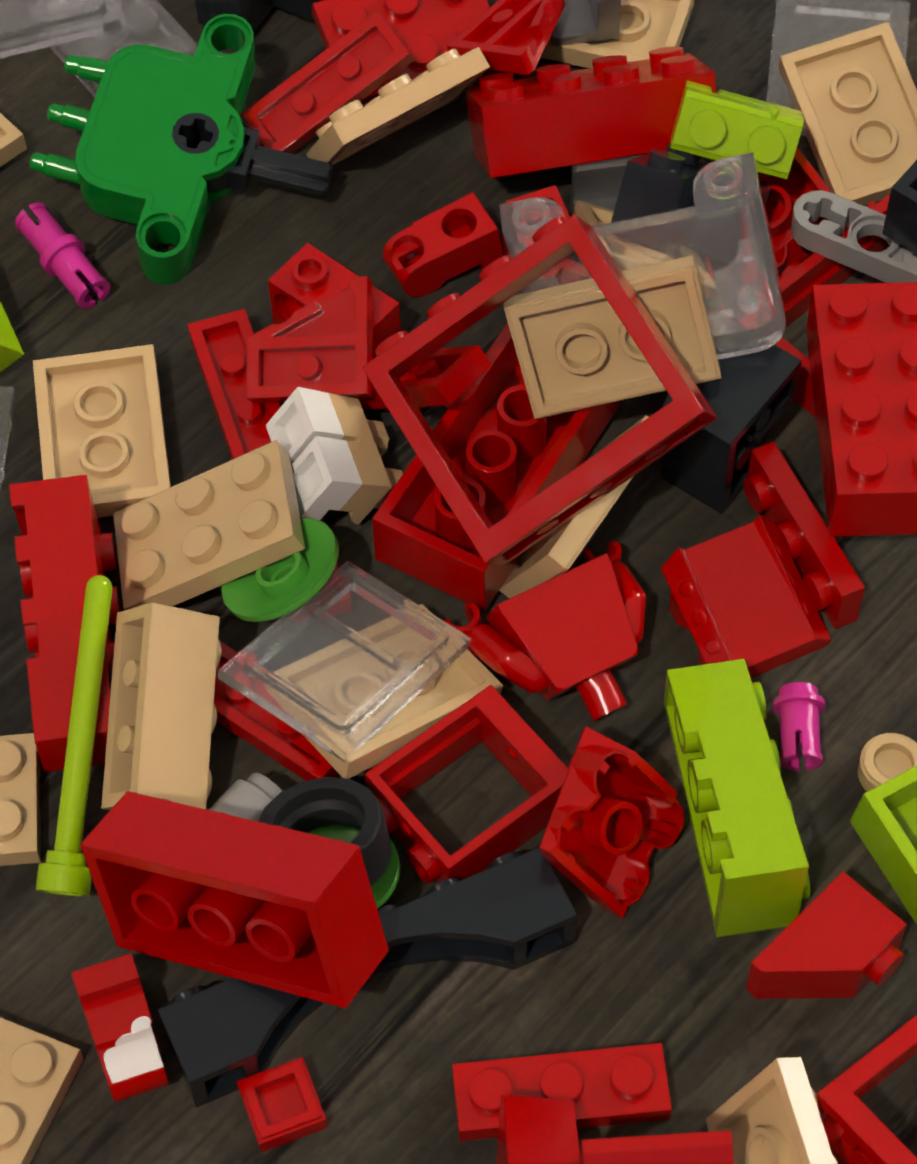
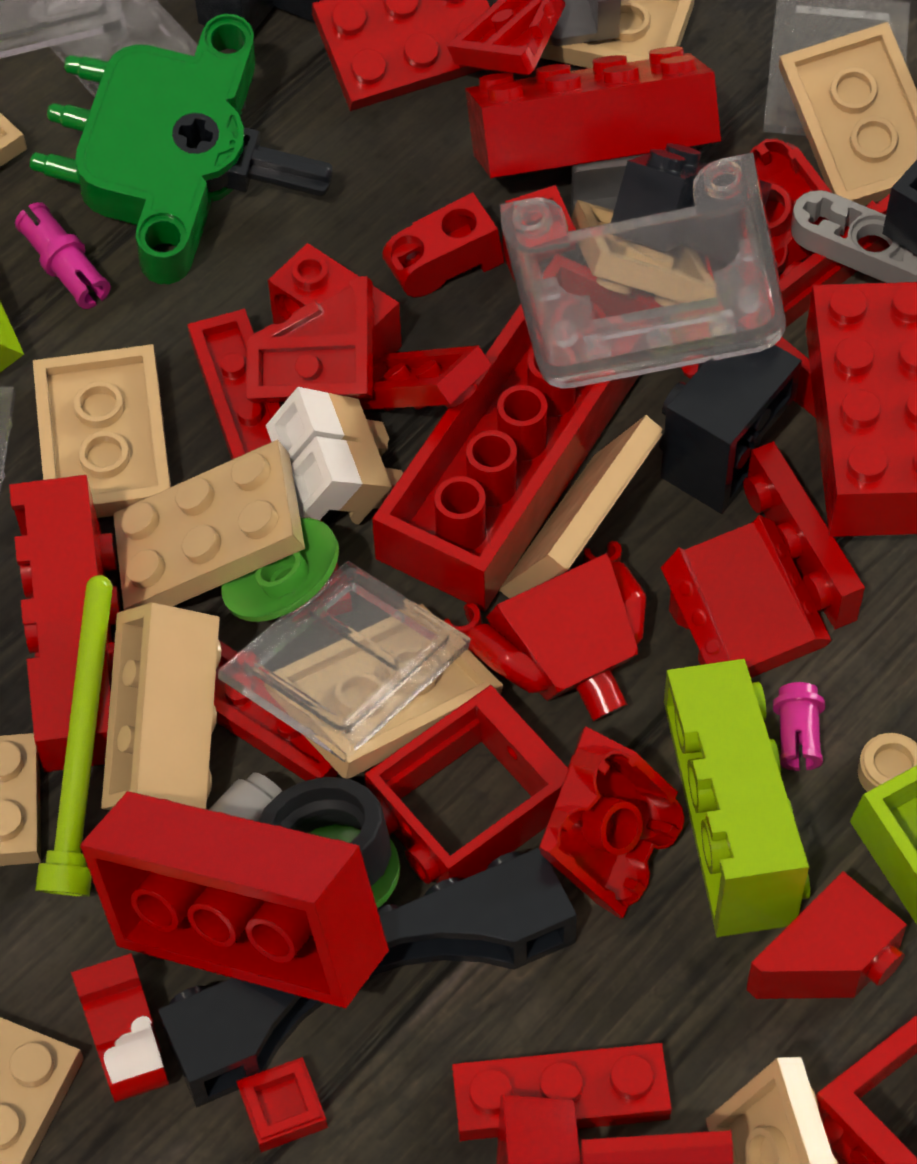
(333, 79): red plate -> none
(398, 105): tan plate -> none
(582, 355): tan tile -> none
(598, 474): red window -> none
(735, 125): lime brick -> none

